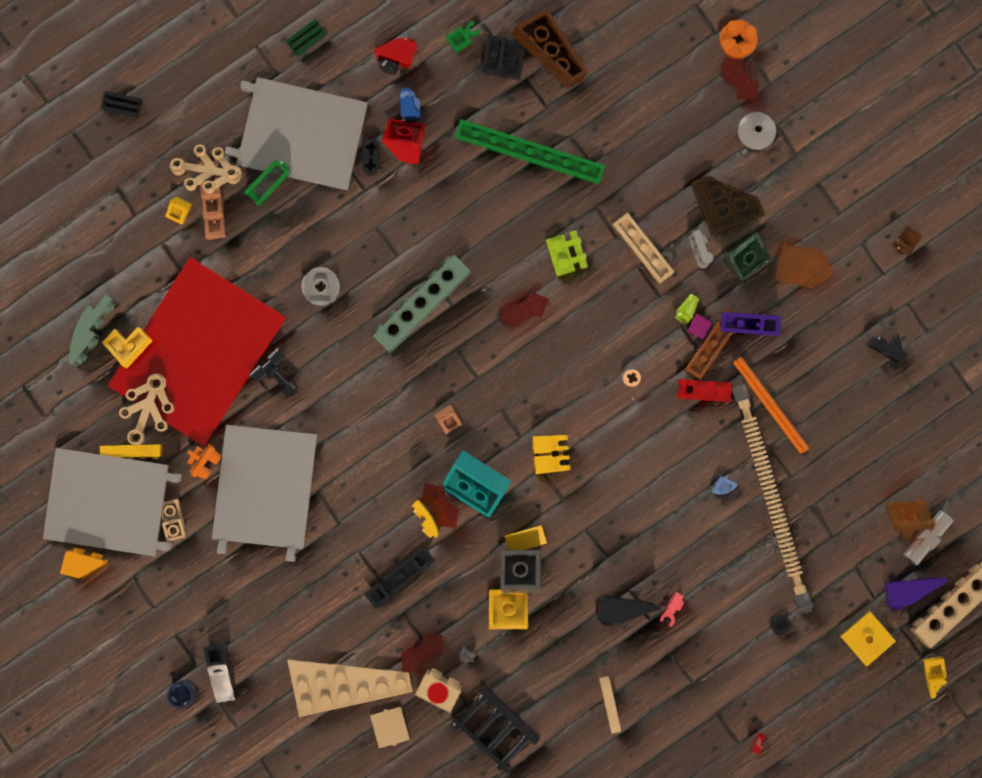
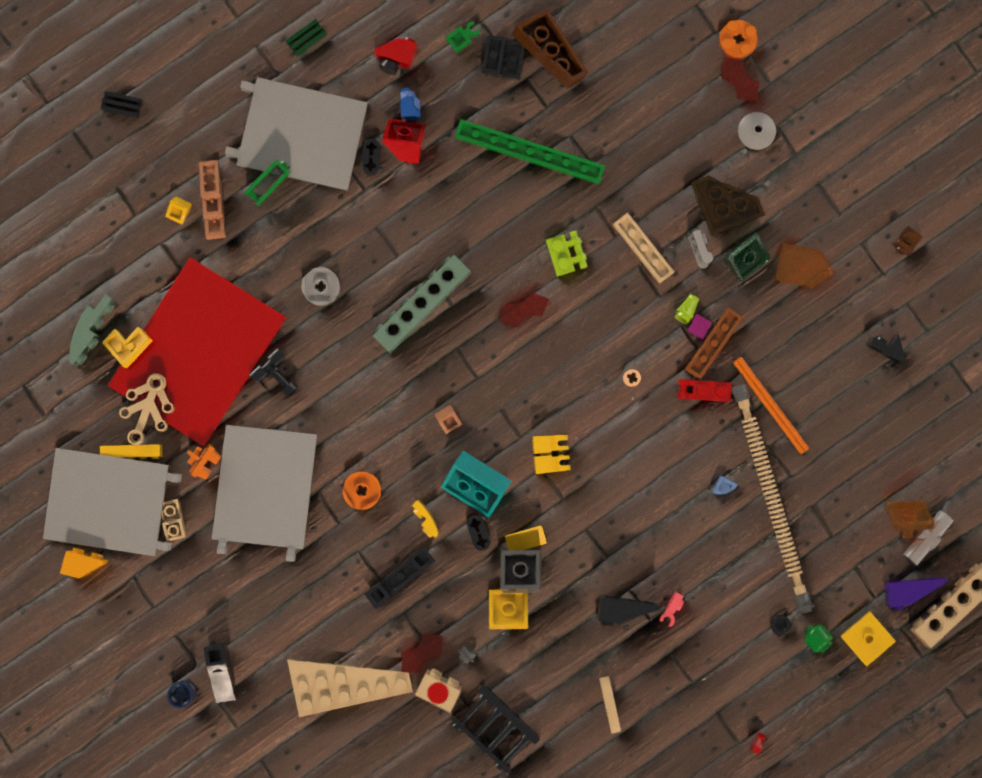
(207, 171): tan plant -> none
(359, 501): none -> orange plate
(390, 727): tan piece -> none
(445, 513): clear red tile -> none
(474, 535): none -> black beam
(751, 323): dark purple slope -> none
(818, 638): none -> green head
(935, 674): yellow slope -> none

